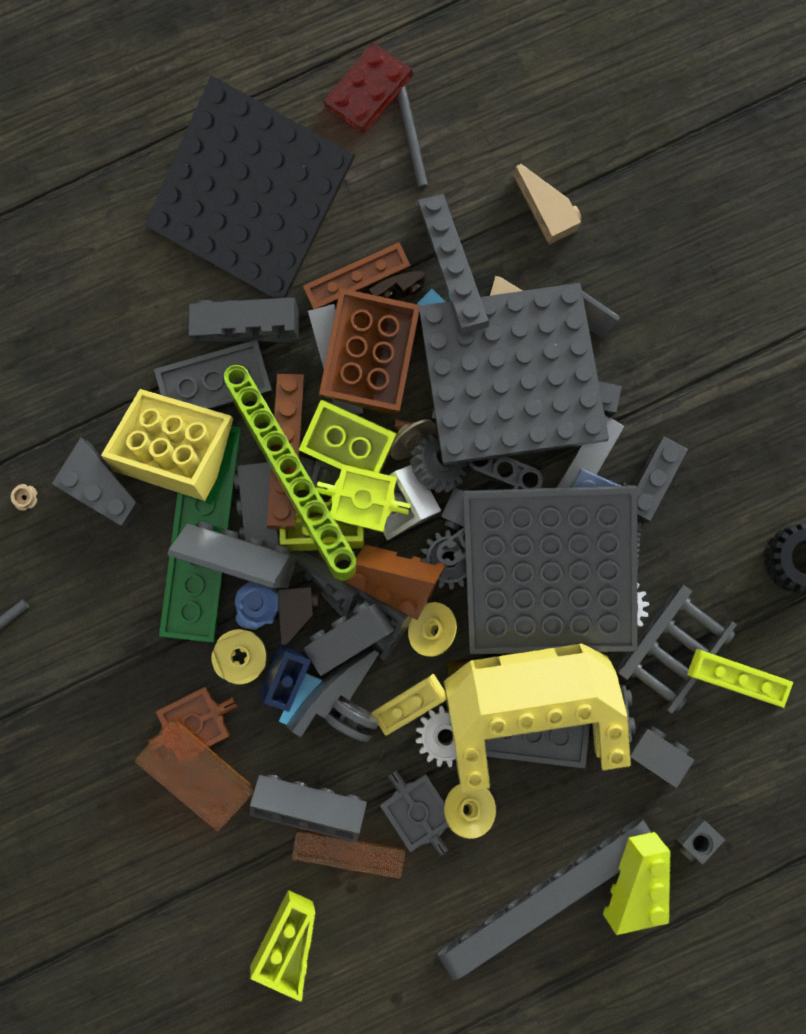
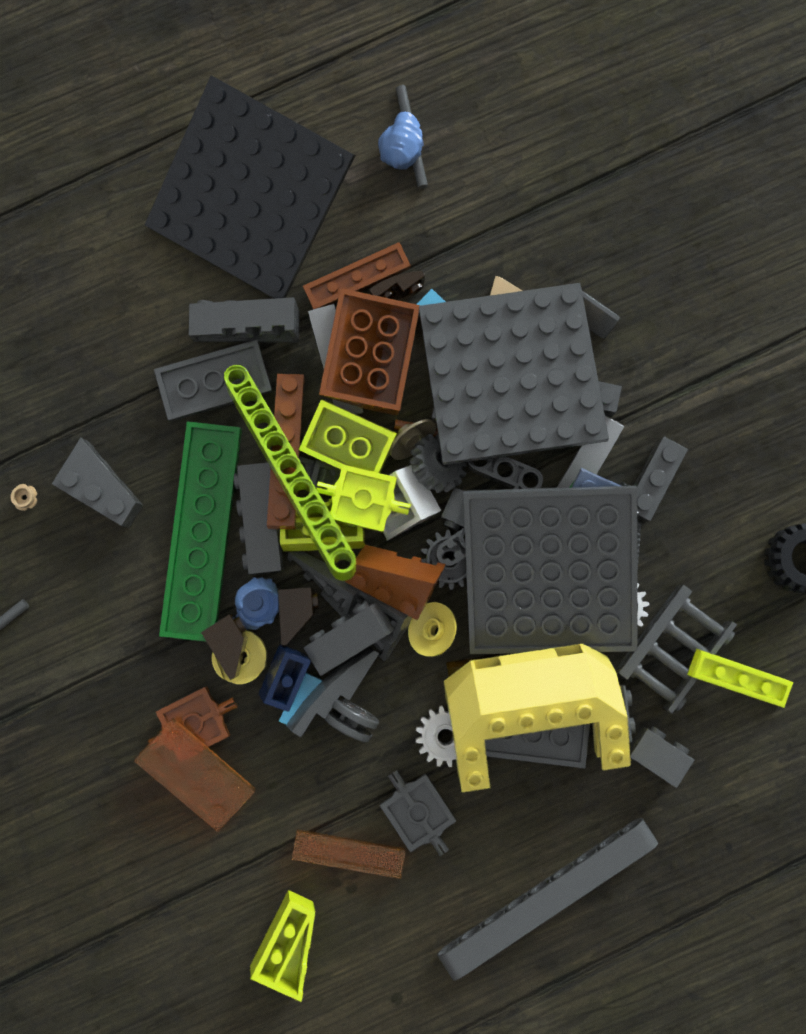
(169, 444): light yellow slope -> none
(228, 643): none -> dark brown slope
(234, 555): dark grey slope -> none
(308, 808): dark grey brick -> none
(368, 87): clear red plate -> none
(401, 142): none -> medium blue hair
(410, 704): light yellow tile -> none
(453, 264): dark grey plate -> none
(480, 816): light yellow dish -> none
(550, 207): tan slope -> none
(643, 886): neon yellow wedge -> none
(711, 842): dark grey brick -> none

